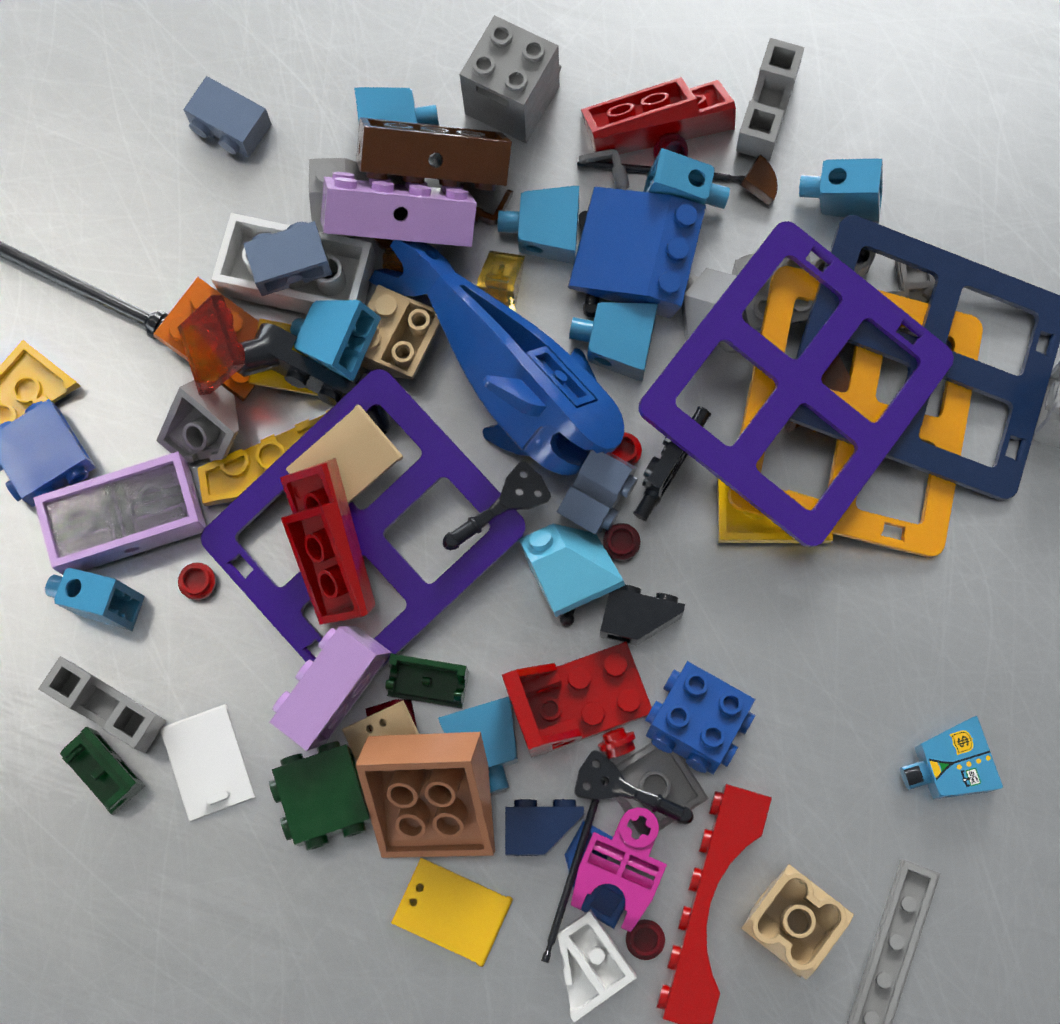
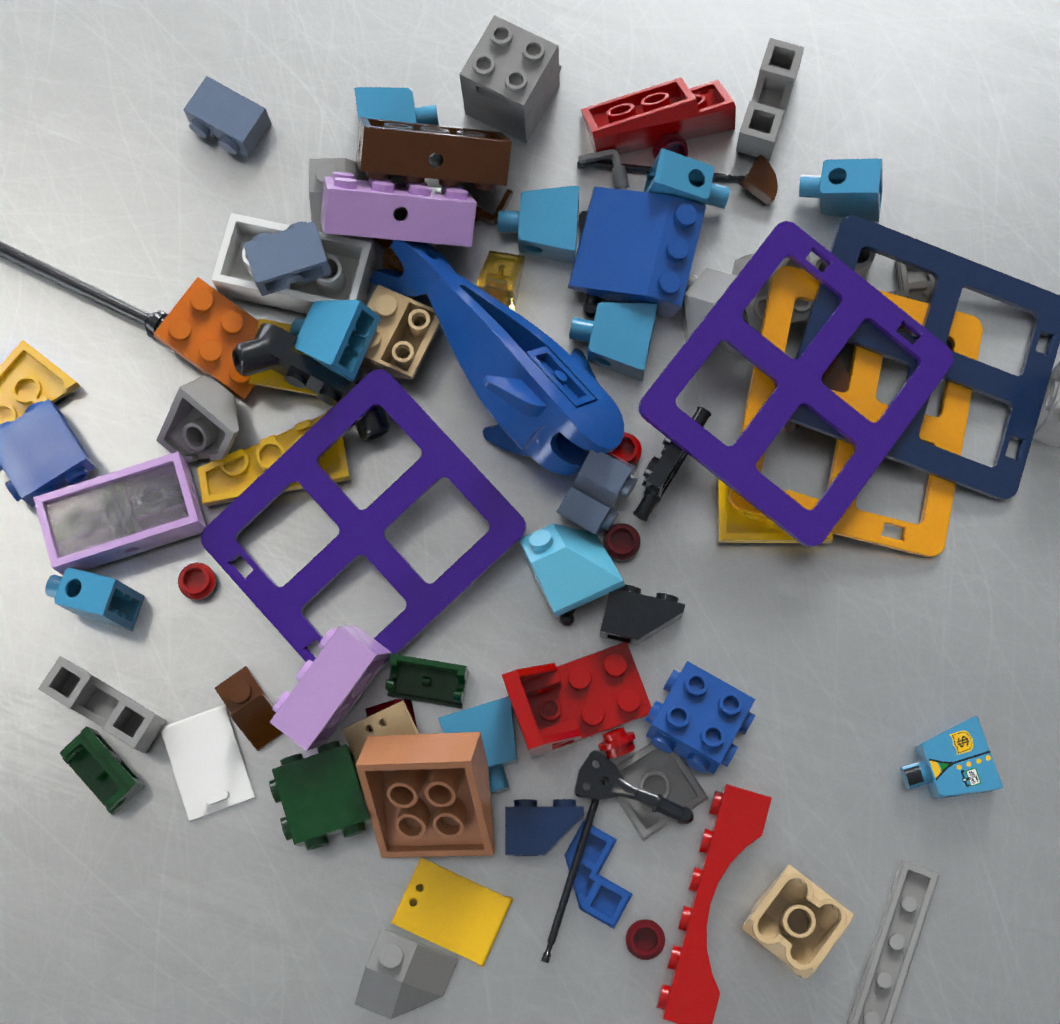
(211, 344): clear red tile -> none
(249, 707): none -> reddish brown slope
(326, 543): red slope -> none
(359, 449): tan container -> none
(403, 975): none -> light grey slope
(507, 501): black piece -> none
(591, 964): white wing -> none
(629, 851): dark pink piece -> none

